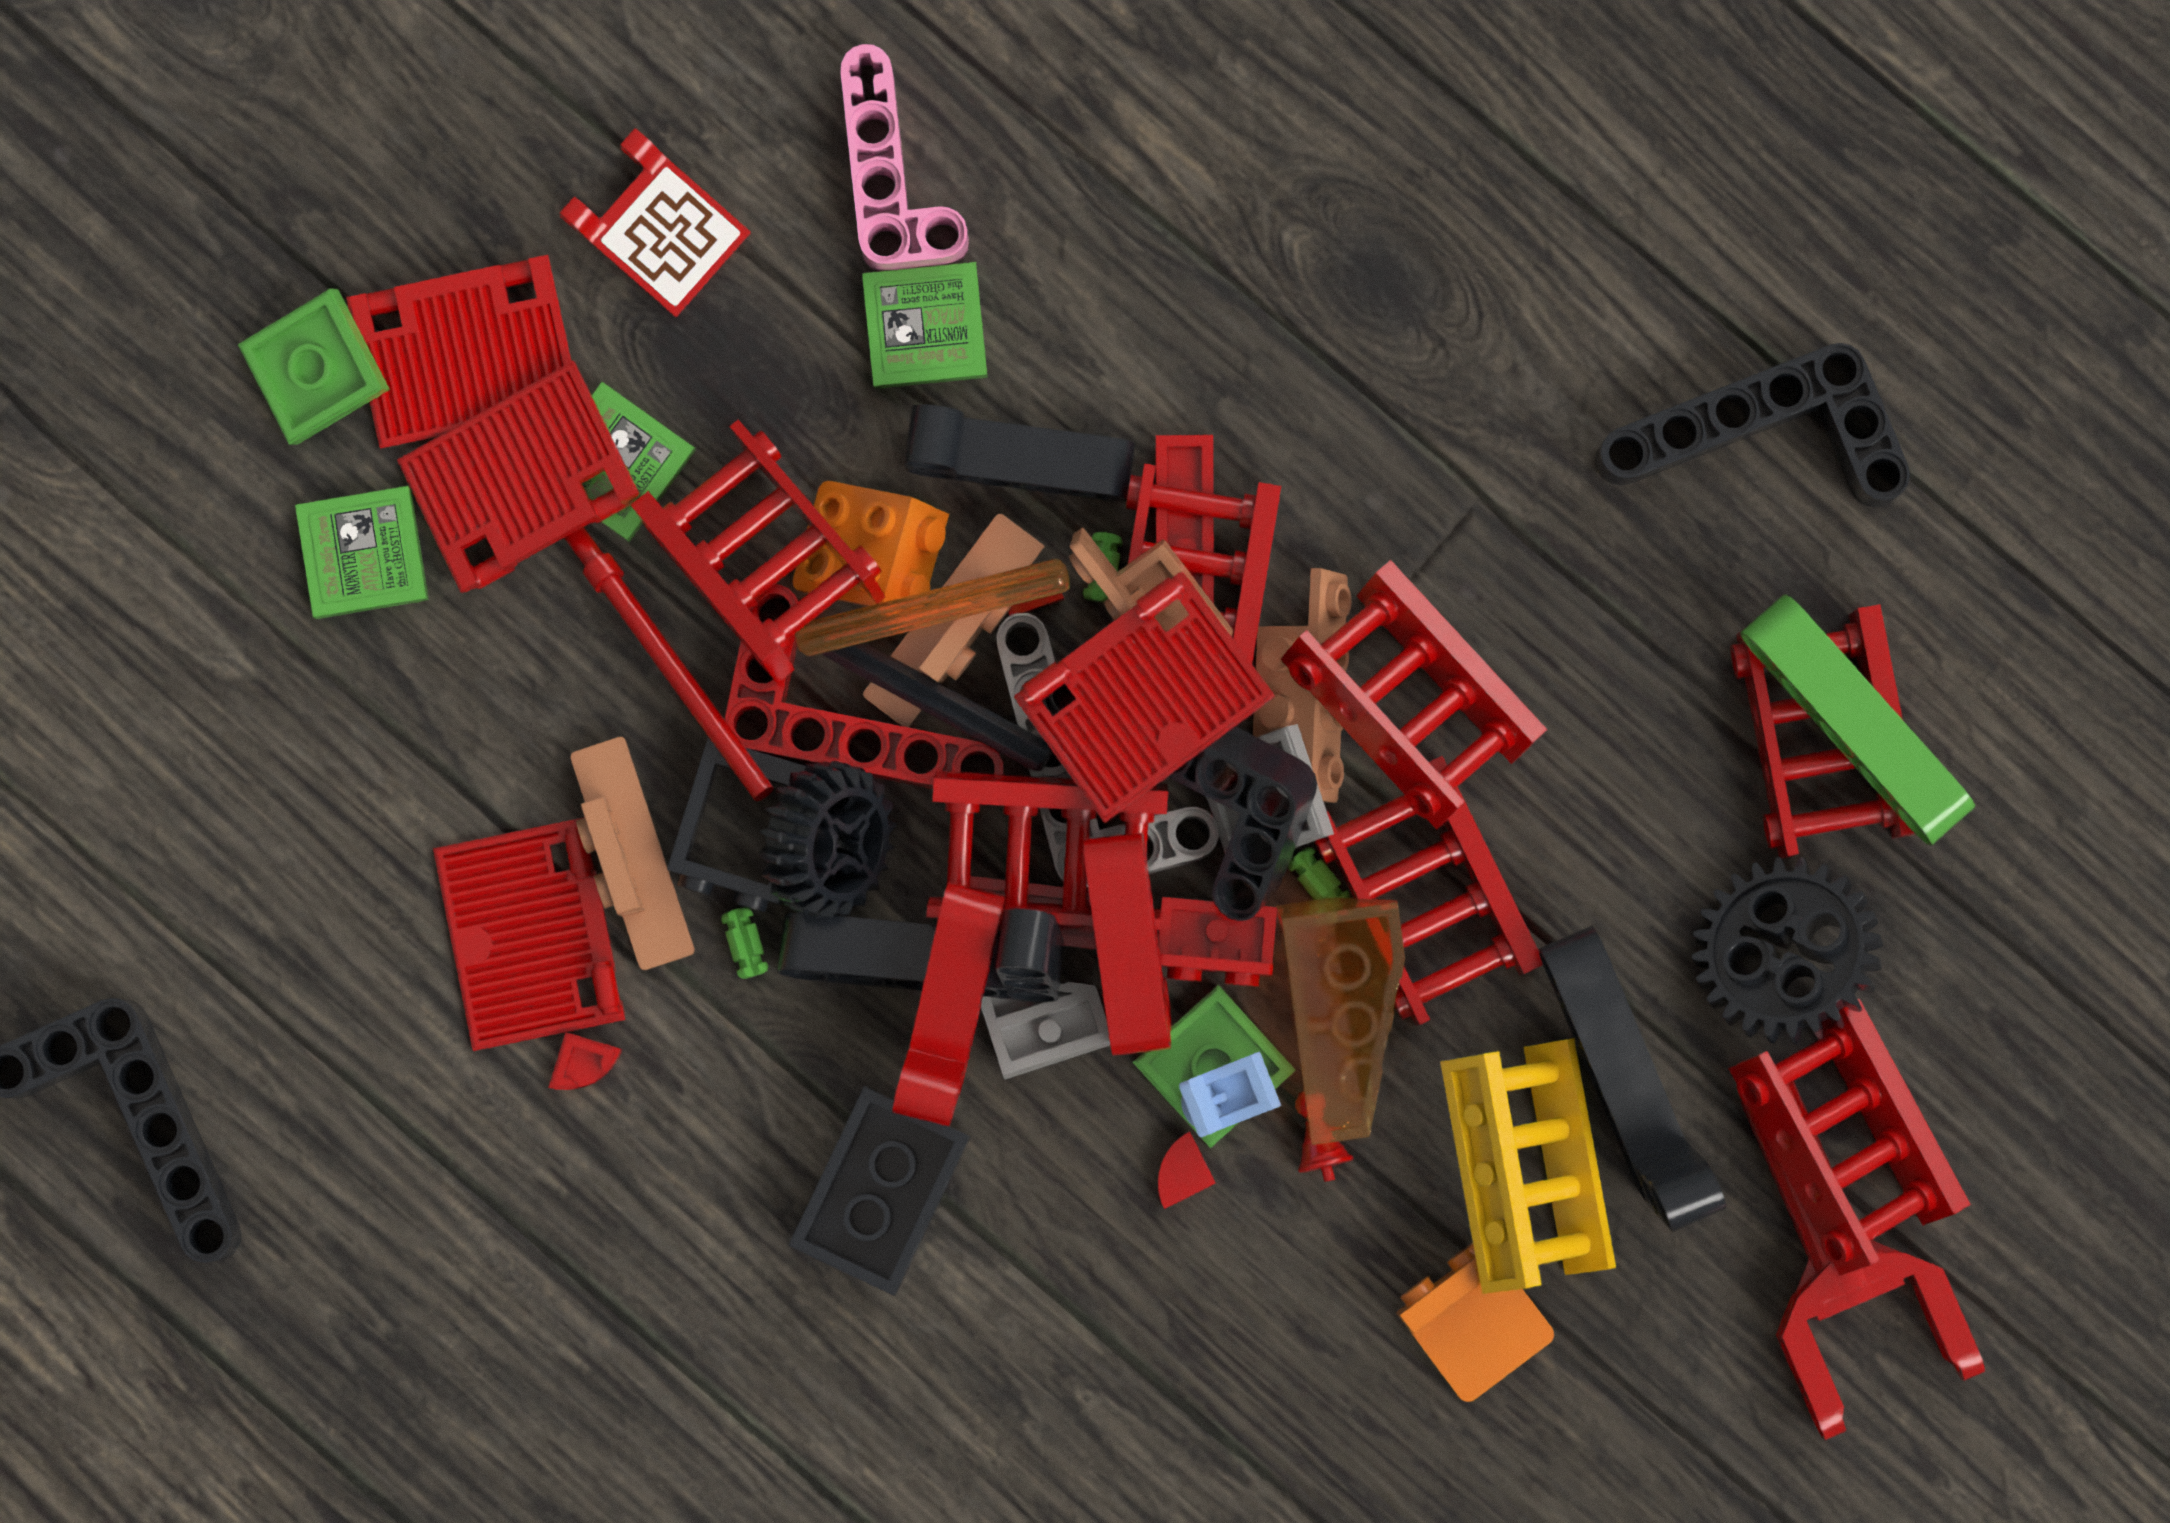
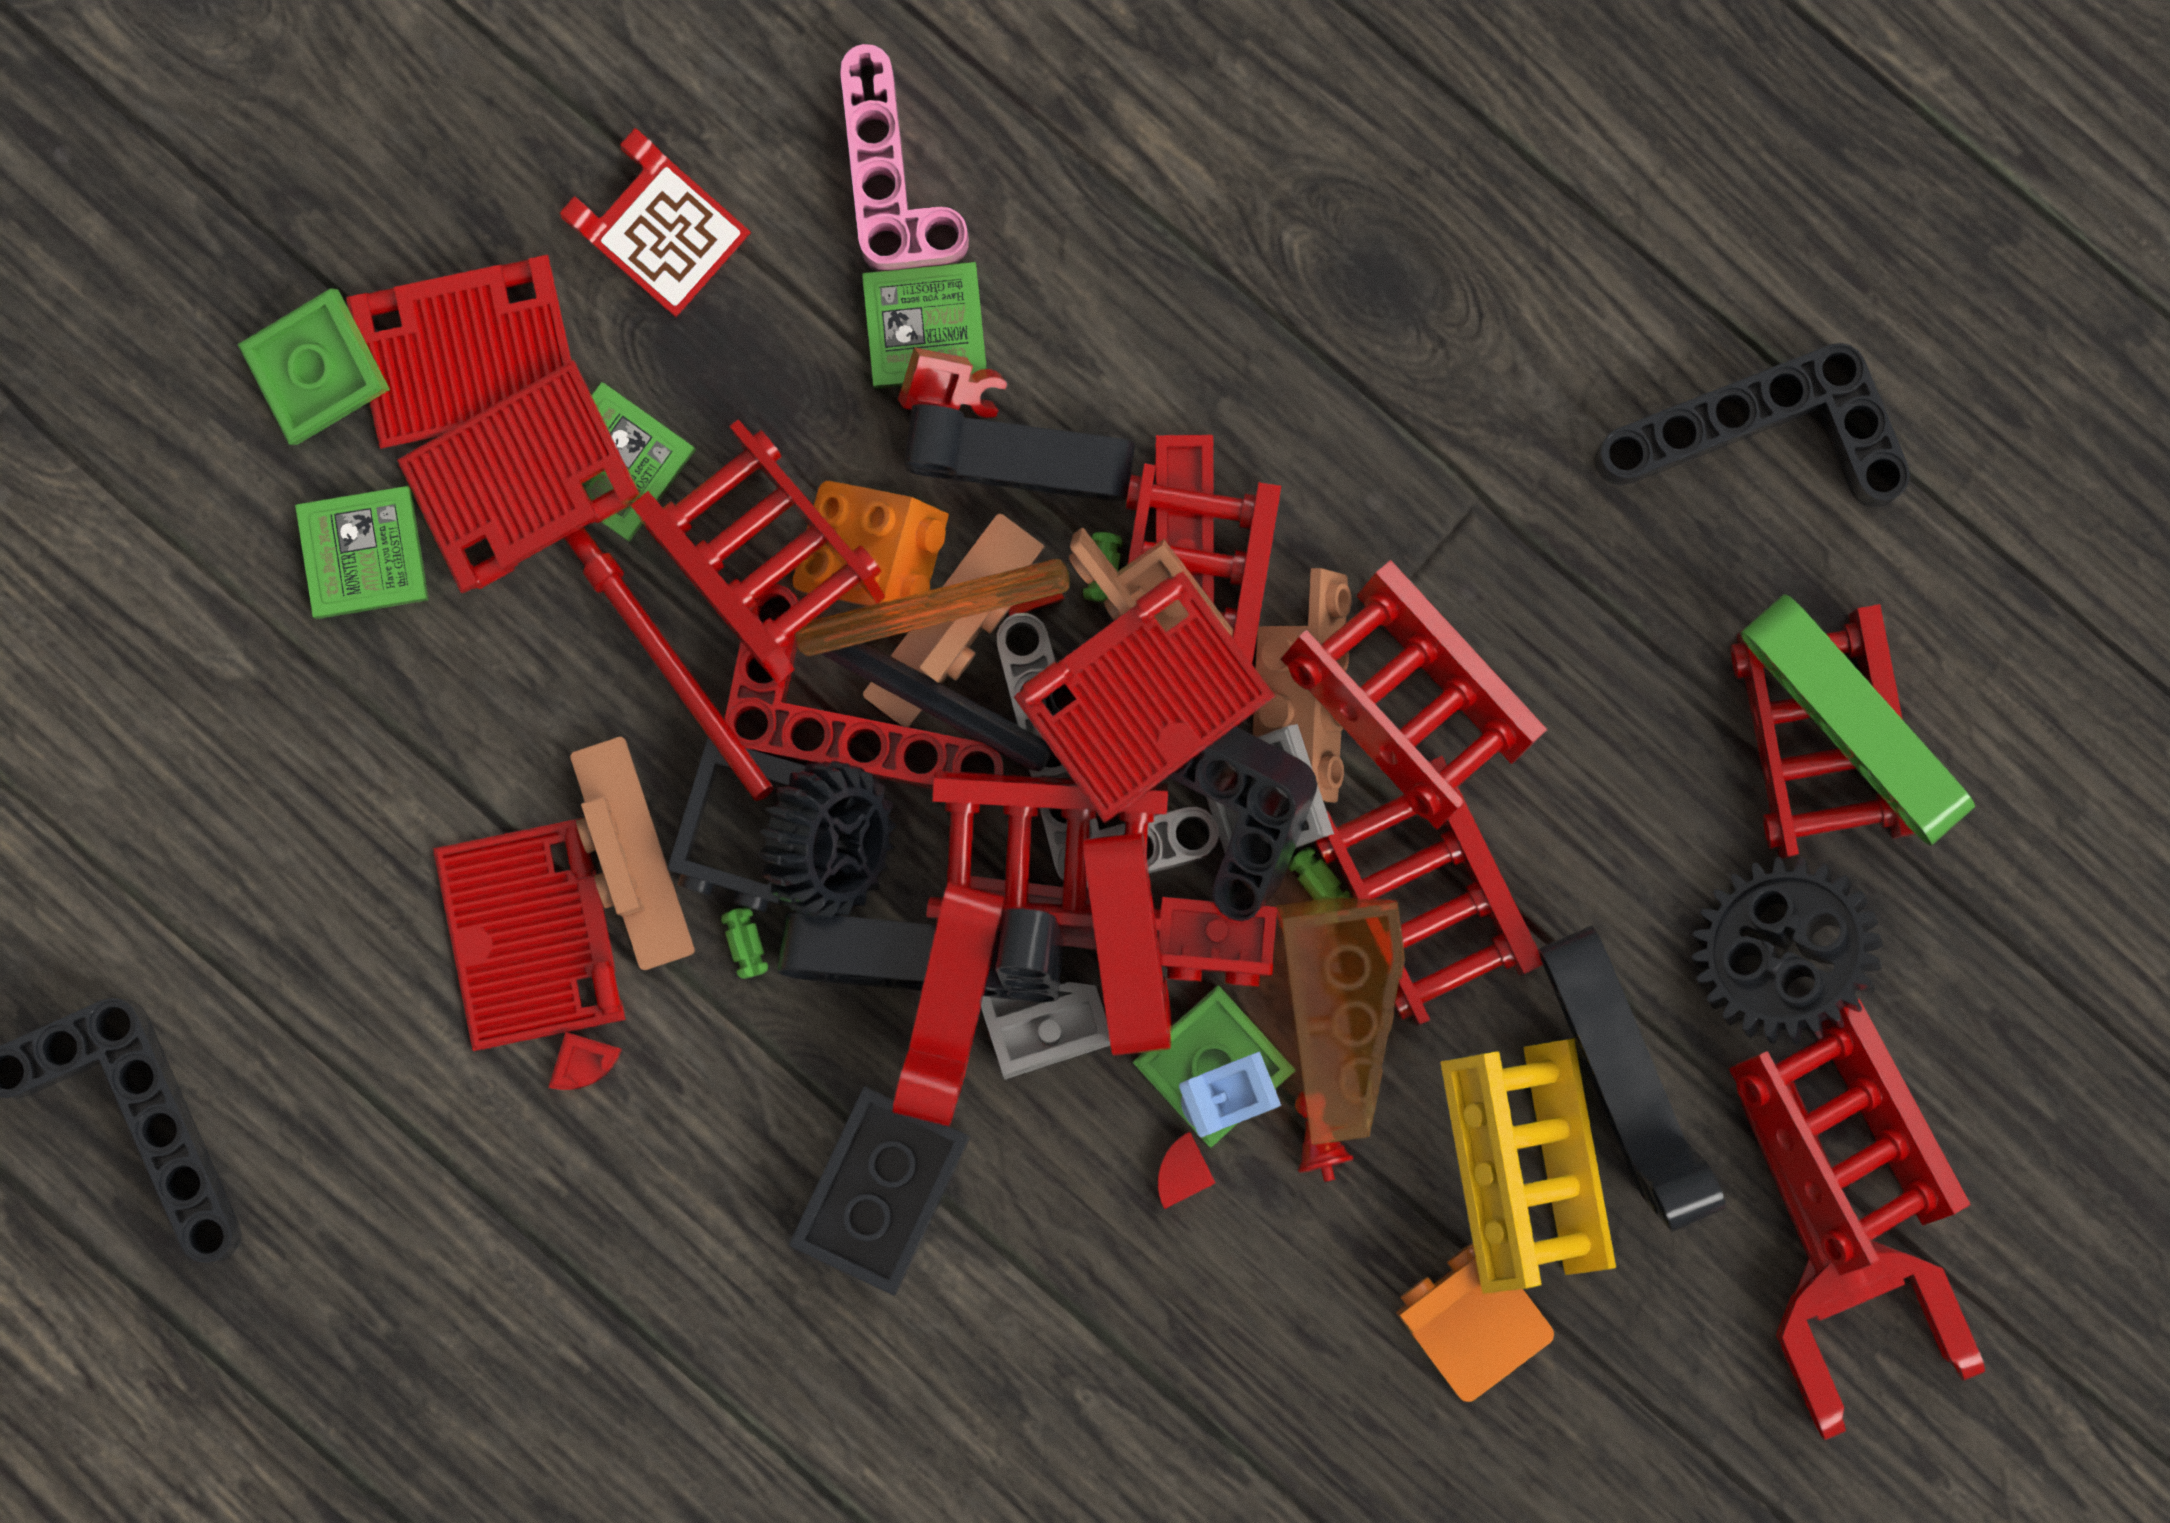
(948, 382): none -> red plate

